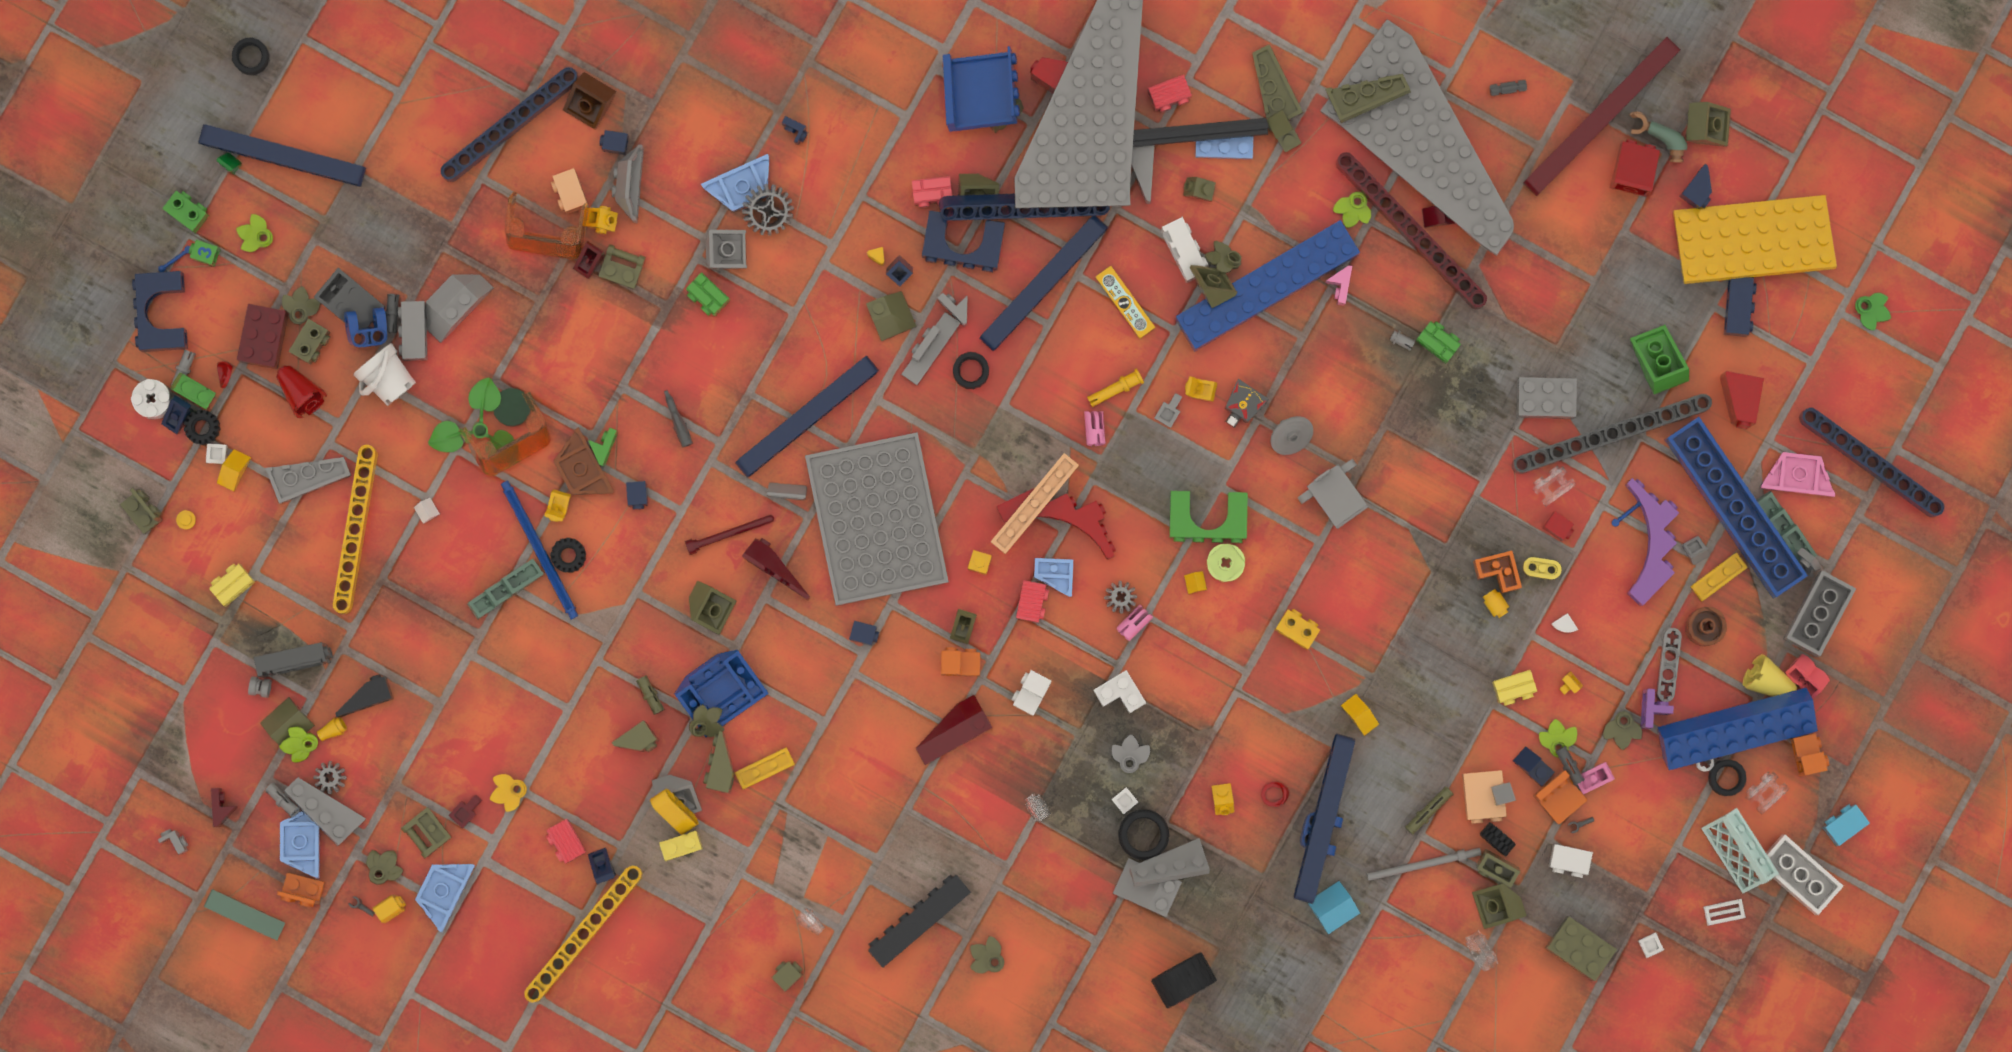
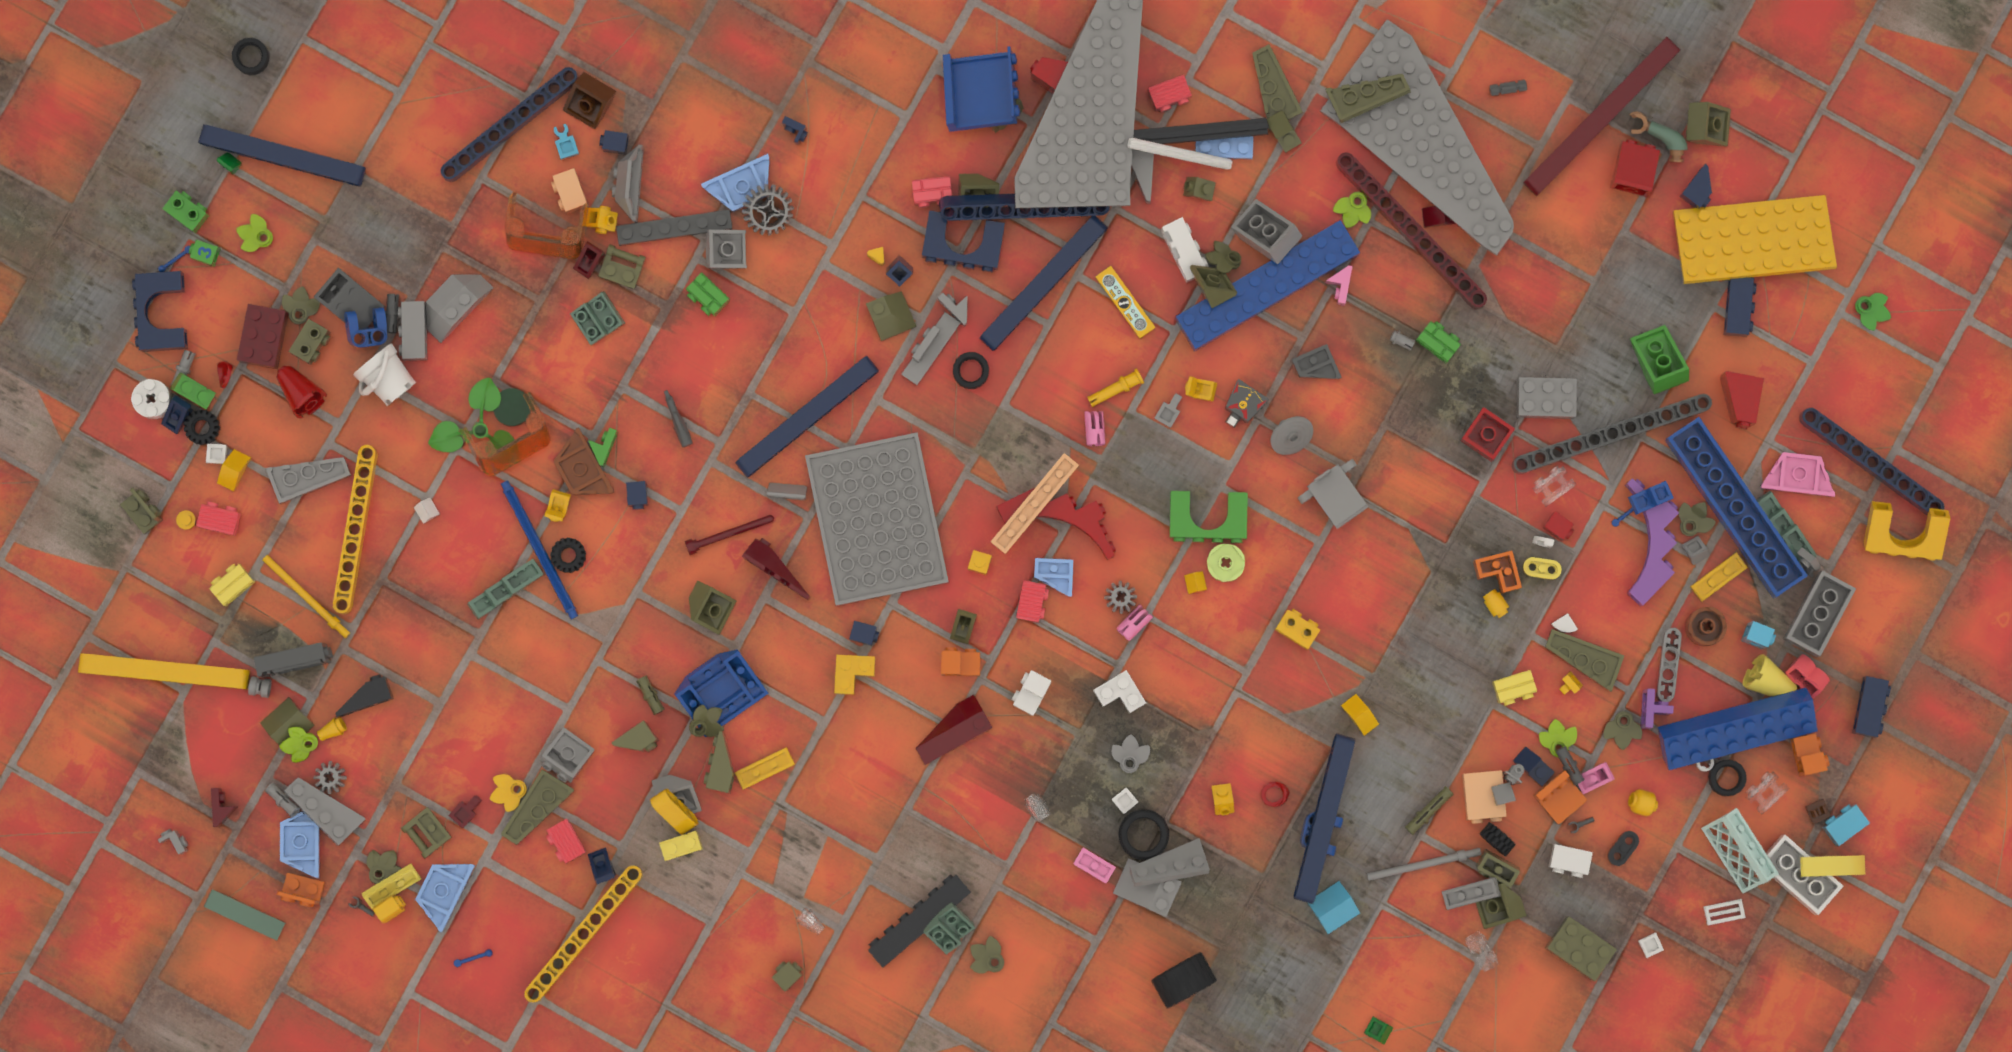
(163, 671): none -> yellow beam
(218, 519): none -> coral brick
(332, 621): none -> yellow bar
(391, 885): none -> light yellow tile
(457, 963): none -> blue hinge
(537, 804): none -> olive wing
(566, 144): none -> medium azure plate
(566, 755): none -> light grey plate
(597, 318): none -> sand green slope
(673, 227): none -> dark grey plate
(850, 666): none -> yellow brick
(948, 928): none -> sand green slope
(1094, 865): none -> bright pink plate
(1179, 153): none -> white axle
(1266, 231): none -> light grey brick
(1317, 364): none -> dark grey wing
(1378, 1030): none -> green slope
(1471, 893): none -> light grey tile
(1487, 434): none -> red brick
(1514, 774): none -> light grey hinge
(1542, 541): none -> white tile
(1592, 660): none -> olive wing
(1622, 848): none -> black plate
(1642, 802): none -> yellow head
(1650, 497): none -> blue slope
(1696, 517): none -> olive plate
(1758, 635): none -> medium azure brick
(1818, 811): none -> reddish brown tile
(1832, 865): none -> light yellow slope
(1871, 707): none -> dark blue brick
(1927, 545): none -> yellow arch

